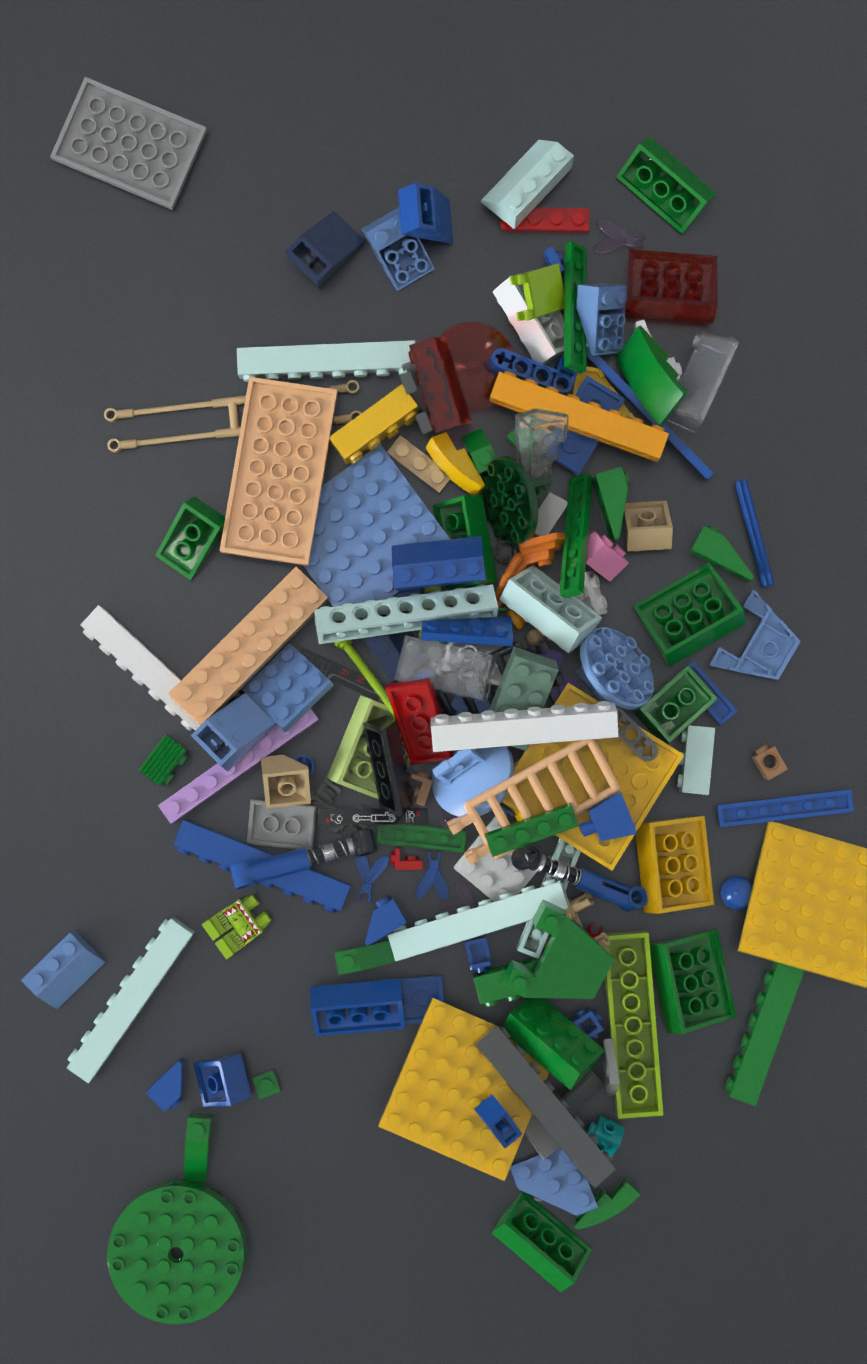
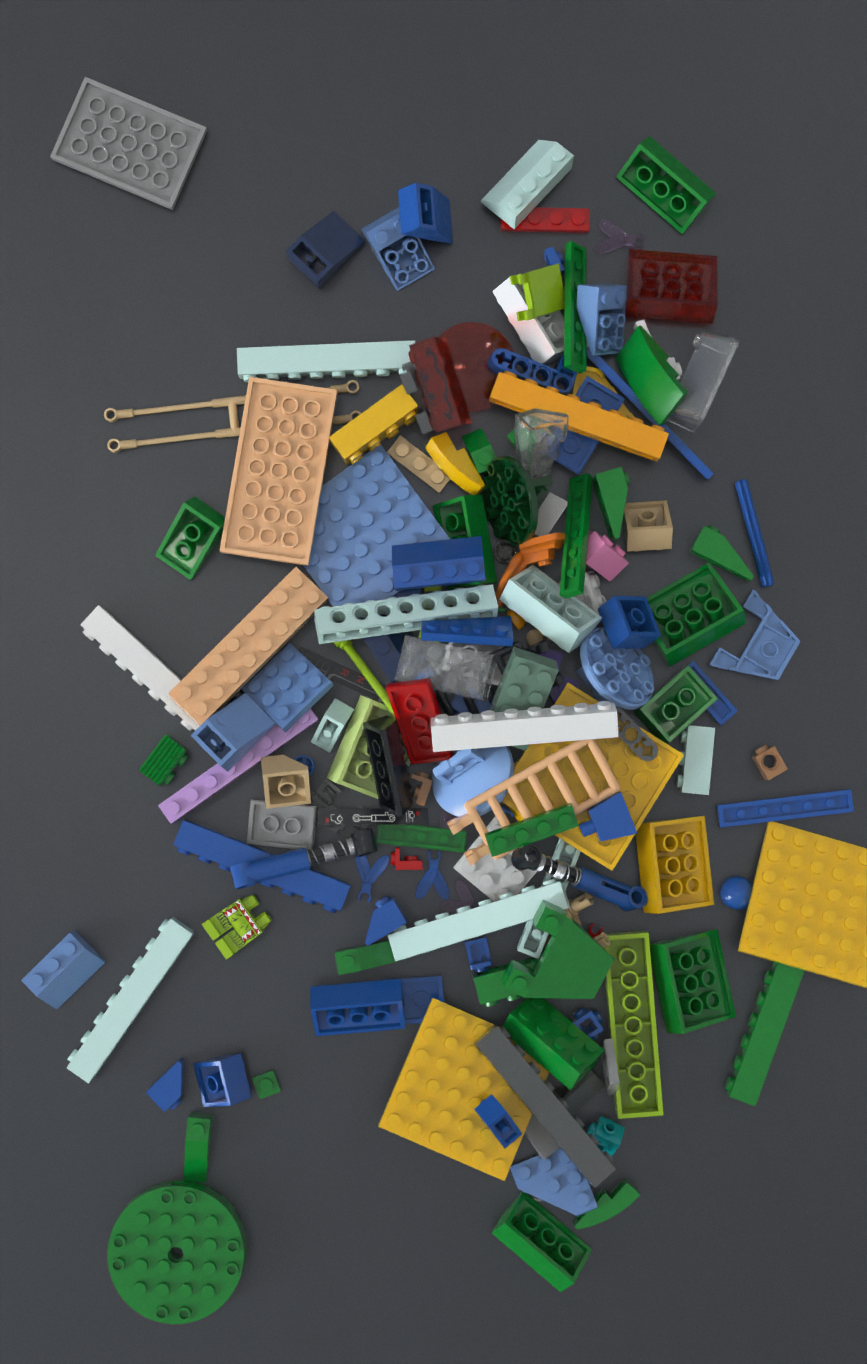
(332, 725): none -> light aqua slope
(629, 622): none -> blue brick

